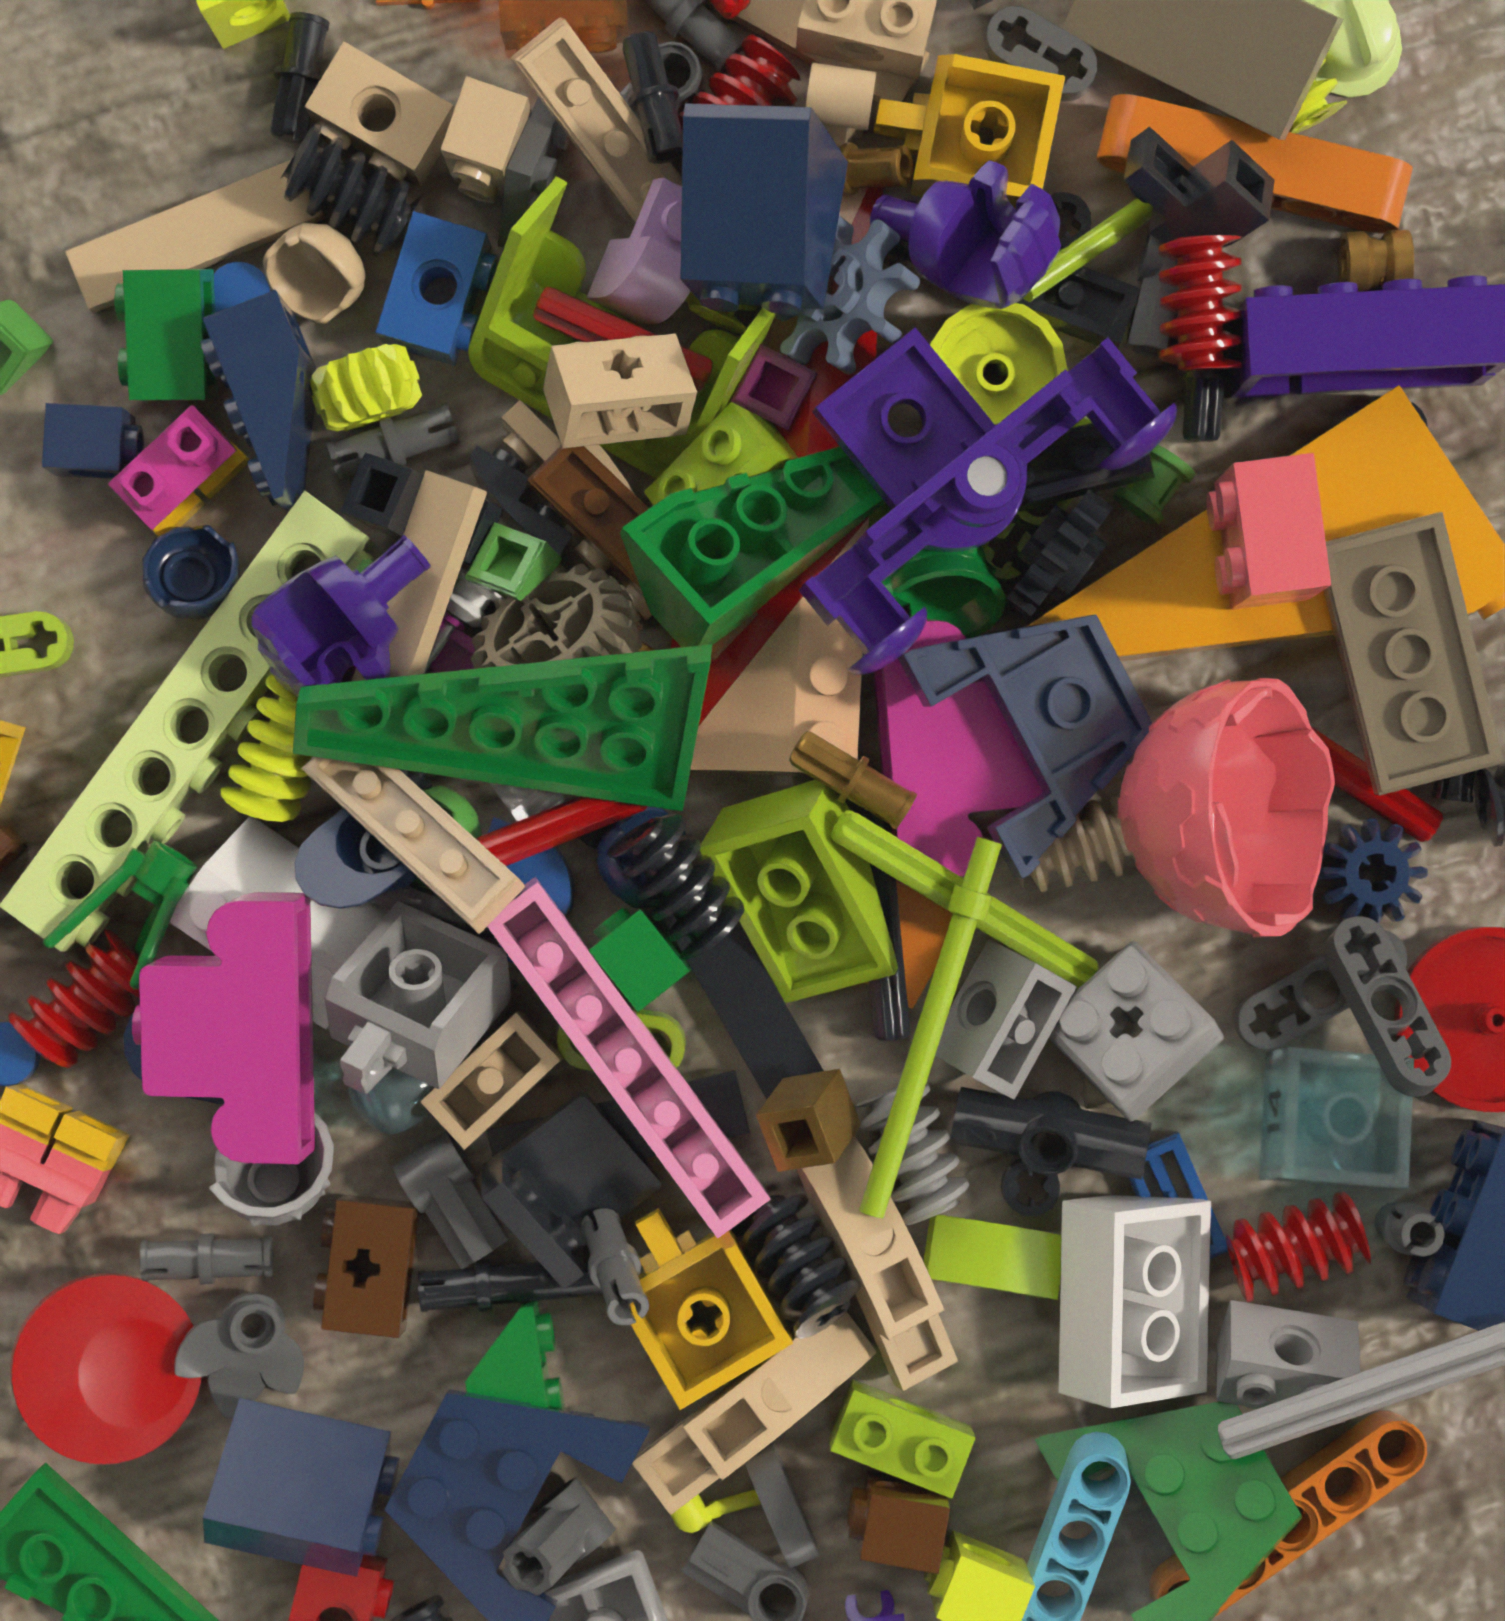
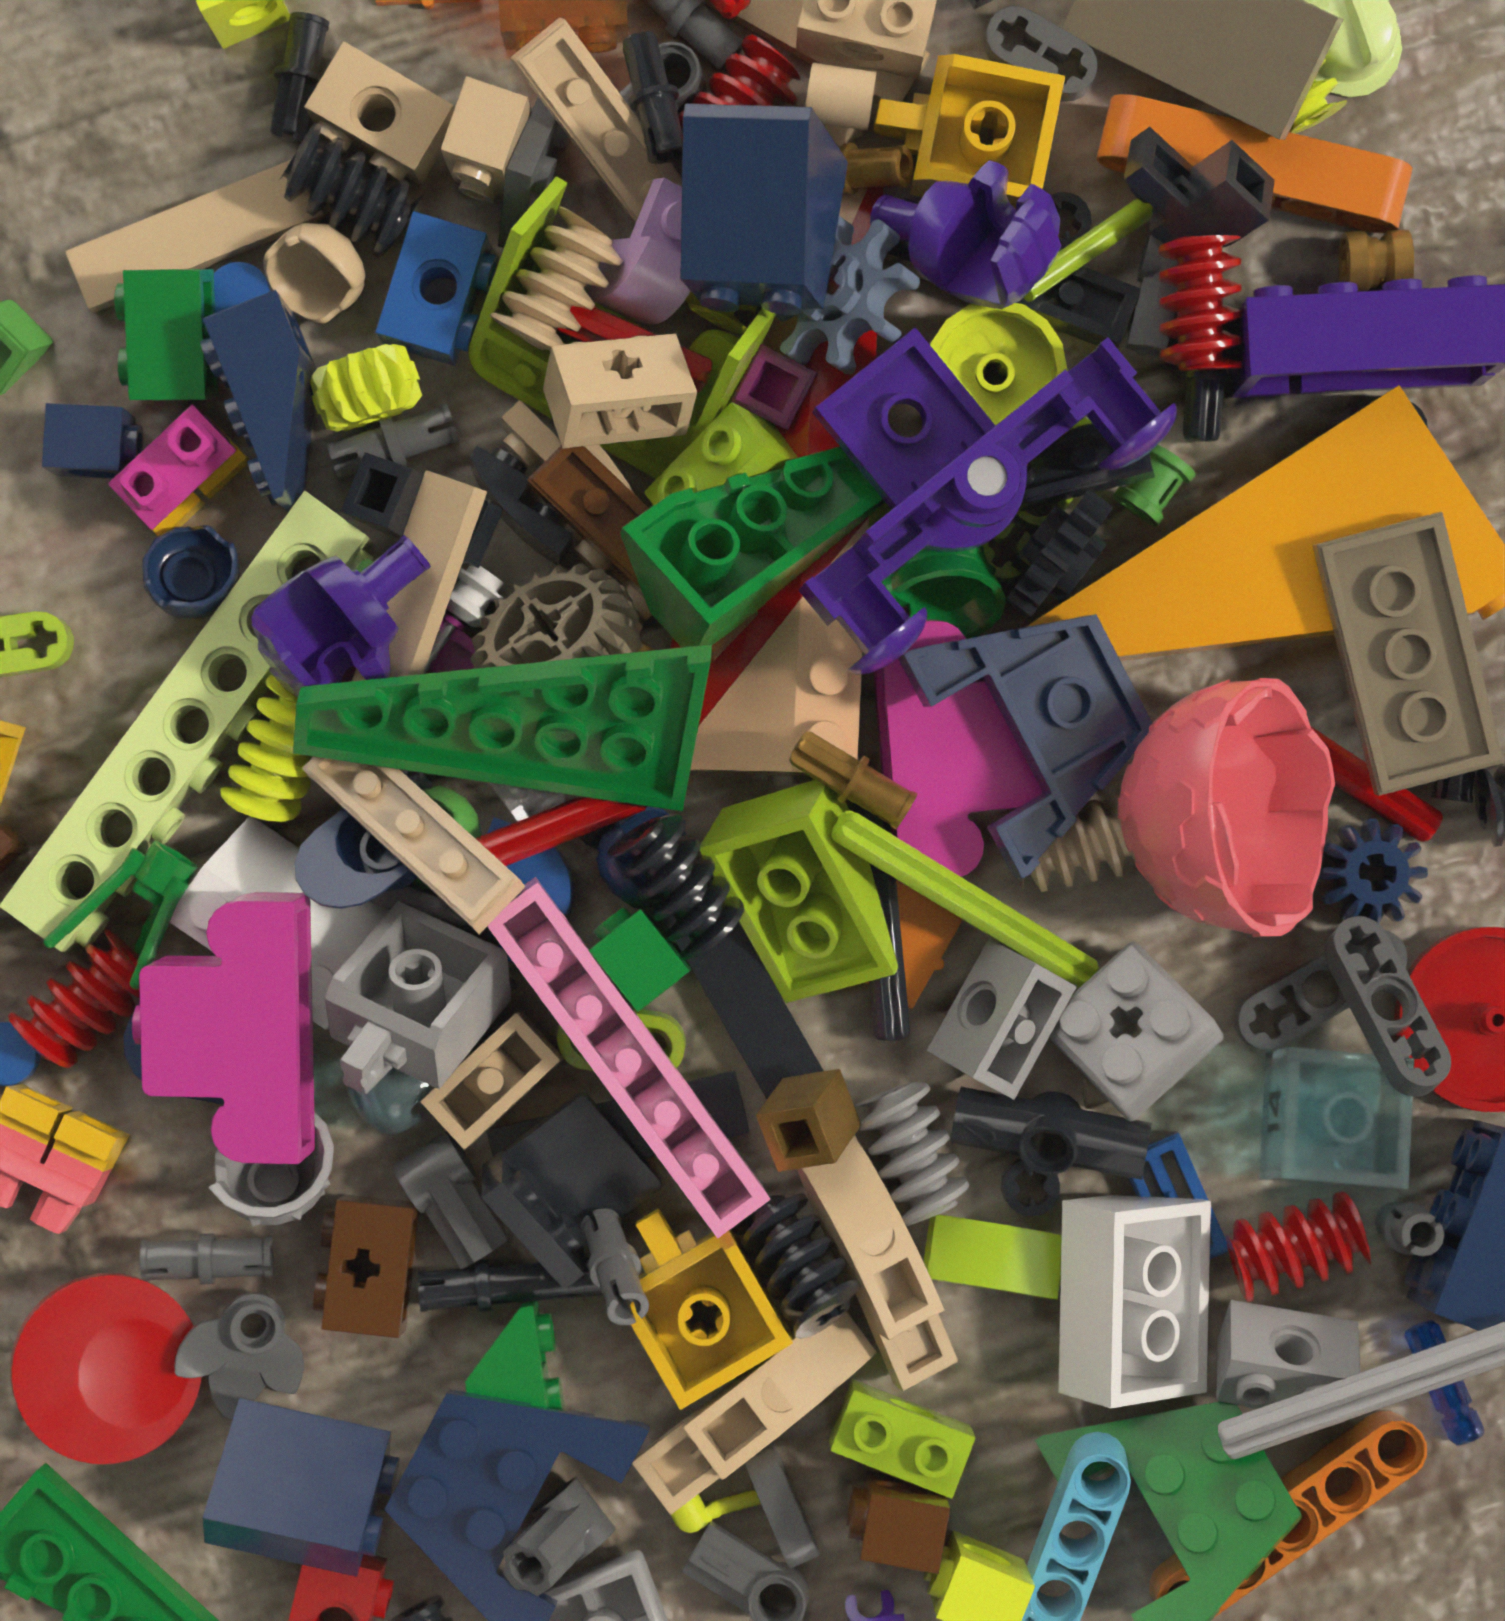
(512, 562): bright green slope -> none
(559, 282): none -> tan piece
(968, 906): lime bar -> none
(1269, 532): coral brick -> none
(1452, 1400): none -> clear blue axle

